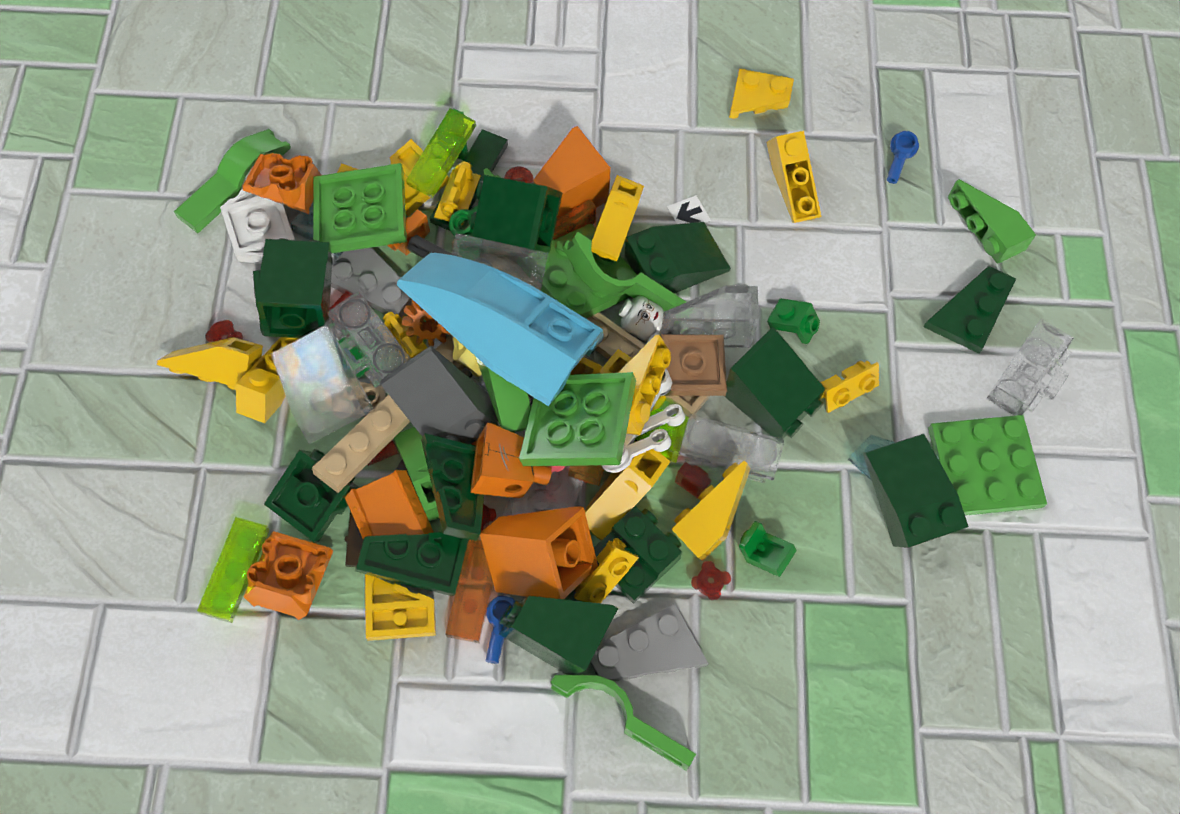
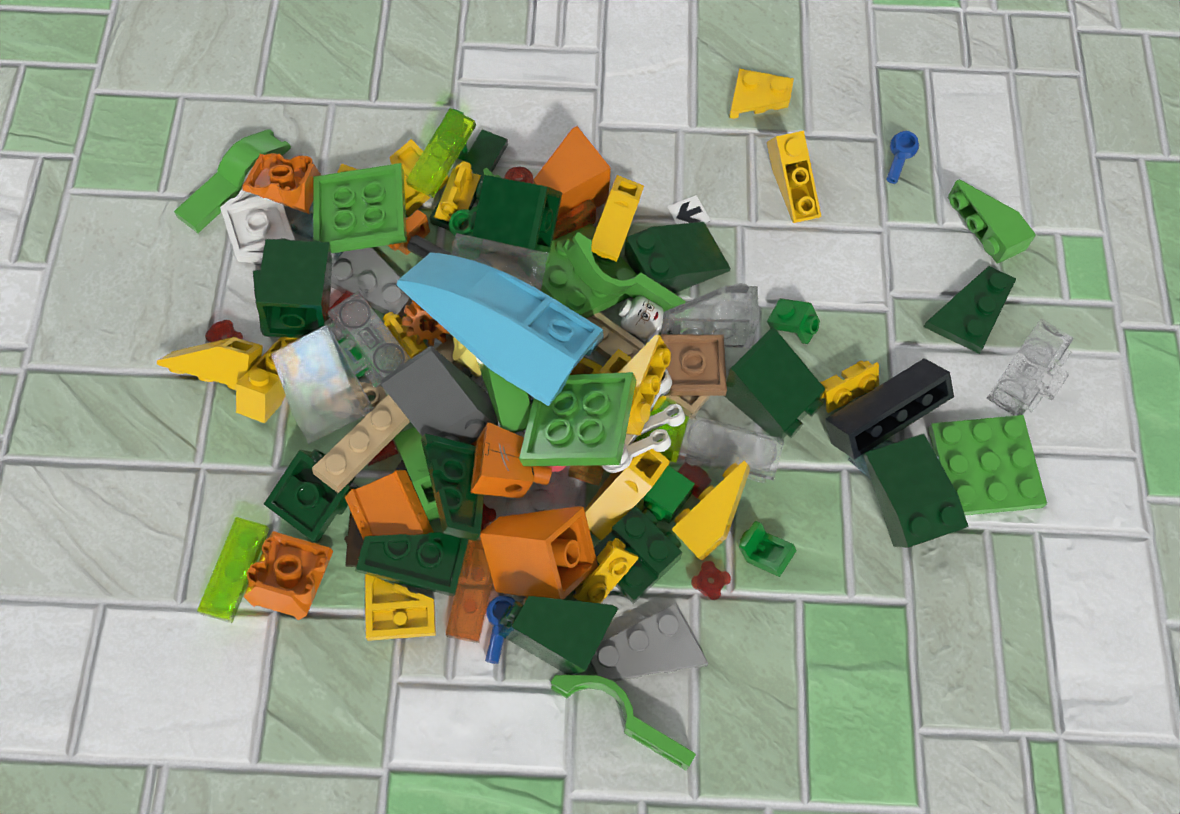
(668, 494): none -> green brick
(889, 408): none -> black brick

